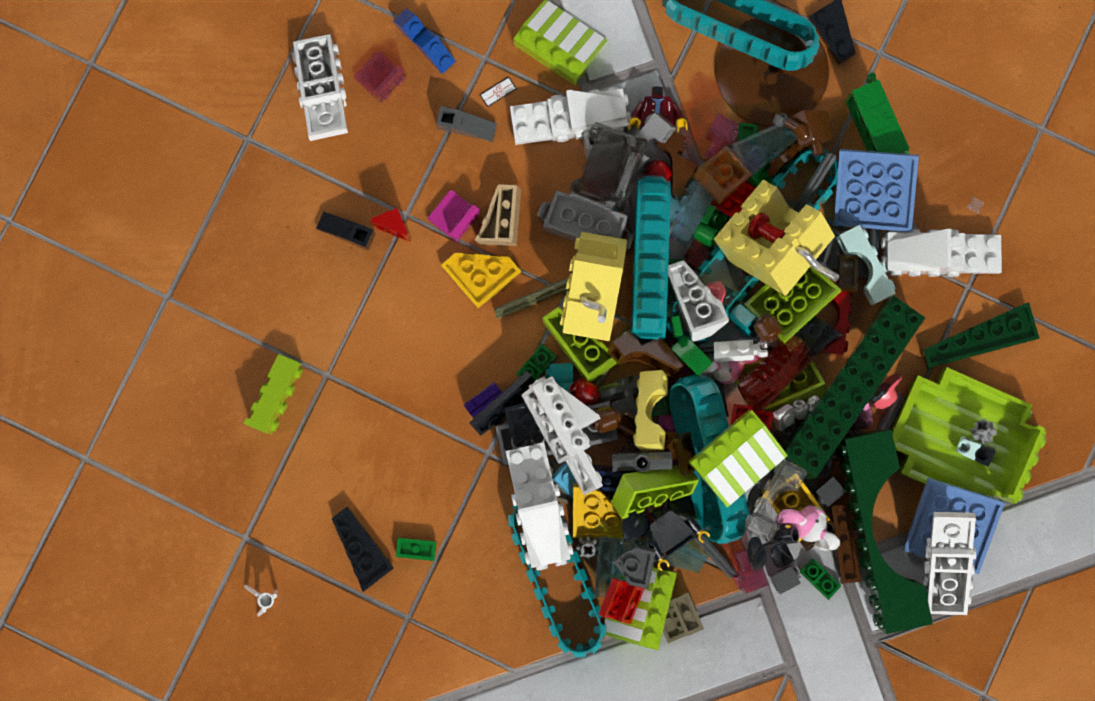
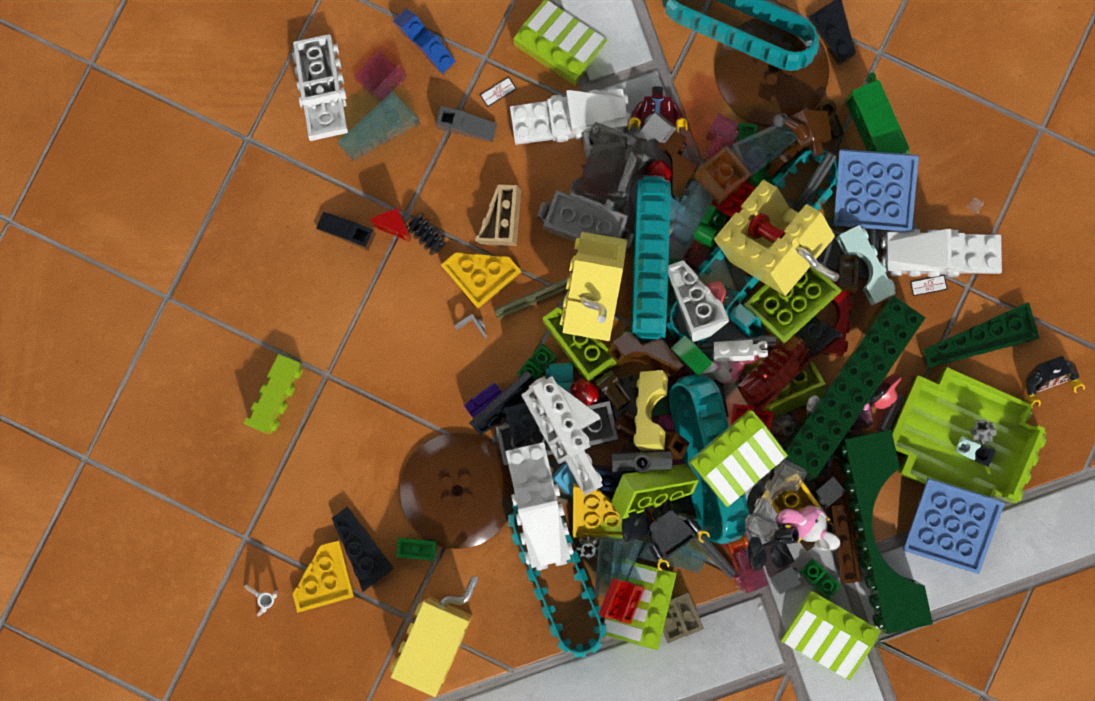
(324, 579): none -> yellow plate
(380, 125): none -> clear light blue wedge
(426, 234): none -> black piece
(433, 642): none -> light yellow piece
(453, 519): none -> reddish brown dish
(454, 215): dark pink bracket -> none
(479, 324): none -> light grey bracket
(608, 421): reddish brown head -> none
(610, 385): none -> dark brown piece
(637, 565): dark grey plate -> none
(676, 327): green tile -> none
(684, 451): dark brown tile -> none
(738, 544): none -> orange bush
(767, 328): reddish brown head -> none
(785, 416): white plate -> none
(830, 635): none -> lime slope
(836, 128): none -> dark brown piece
(928, 285): none -> white sticker
(950, 563): white wedge -> none
(1051, 374): none -> black torso

